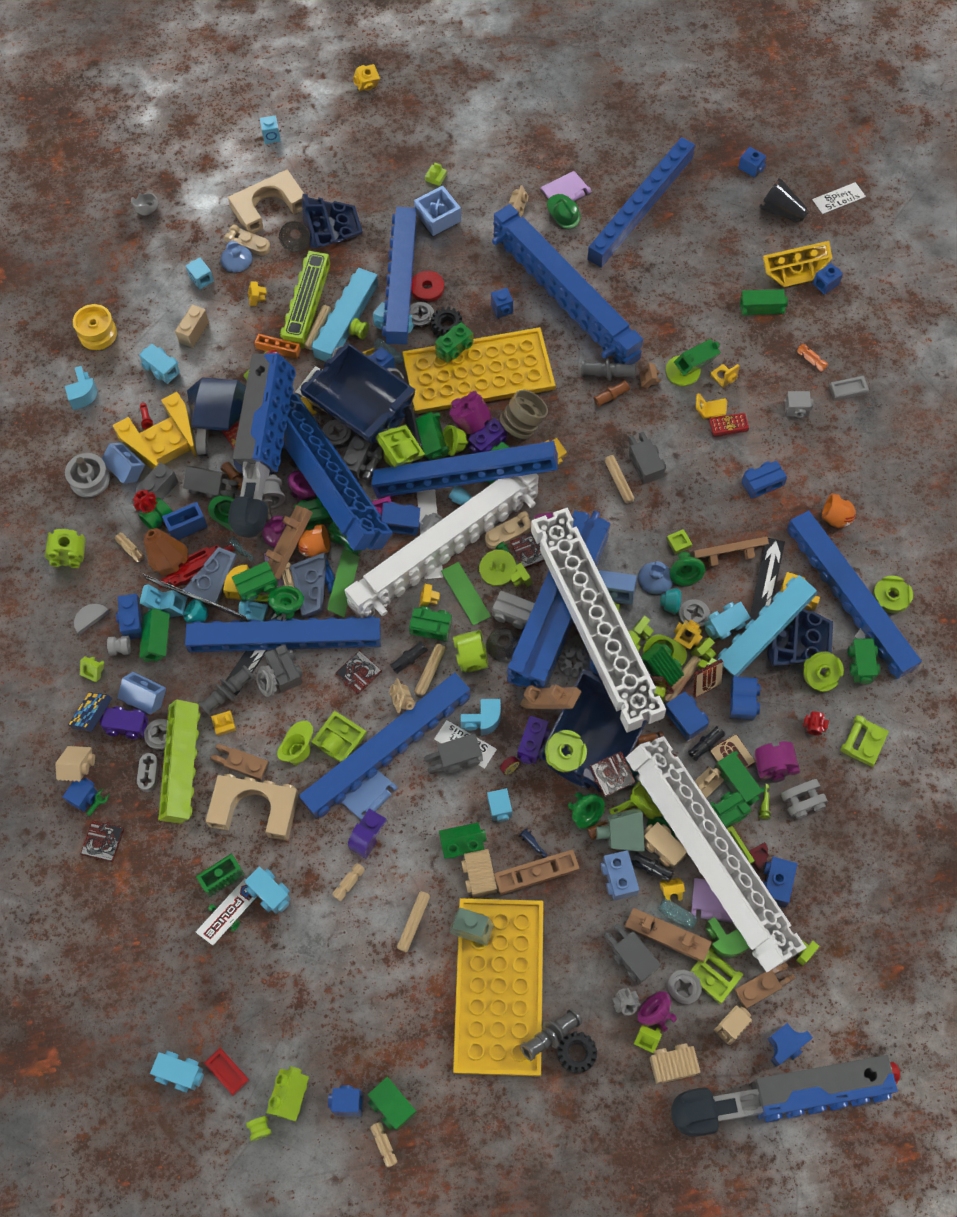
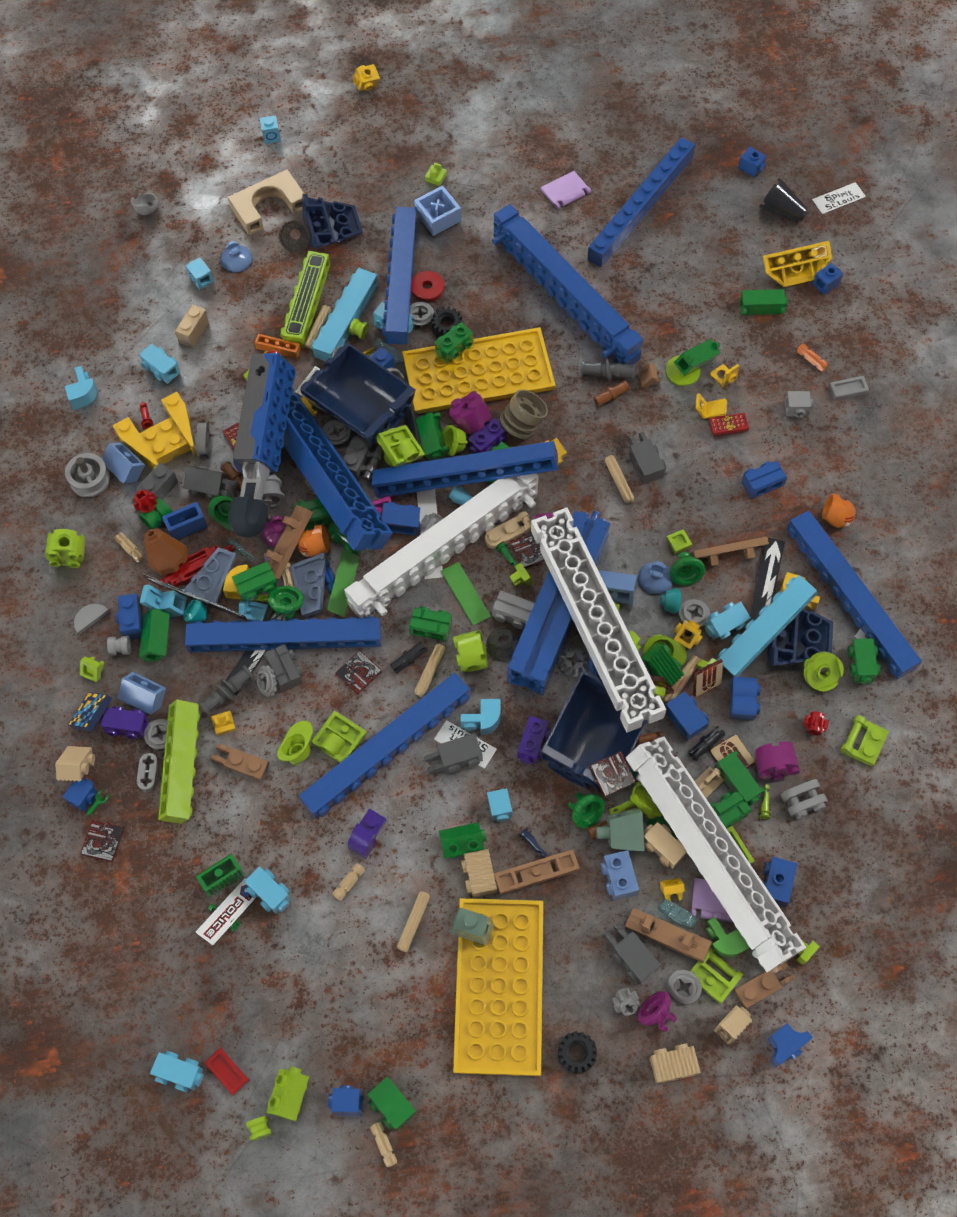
(94, 327): yellow wheel -> none
(215, 403): dark blue wedge -> none
(231, 791): tan arch -> none
(255, 243): tan plate -> none
(256, 293): yellow tile -> none
(300, 486): magenta hair -> none
(370, 795): medium blue piece -> none
(401, 696): tan hinge -> none
(428, 596): yellow tile -> none
(497, 567): lime piece -> none
(502, 302): blue brick -> none
(509, 765): dark red tile -> none
(518, 200): tan hinge -> none
(550, 698): medium nougat hinge -> none
(551, 1034): dark grey piece -> none
(555, 756): lime plate -> none
(564, 211): green piece -> none
(642, 629): lime tile -> none
(648, 1038): lime tile -> none
(652, 867): black pin -> none
(703, 649): lime tile -> none
(759, 855): dark red tile -> none
(789, 1094): piece -> none
(893, 583): lime plate -> none

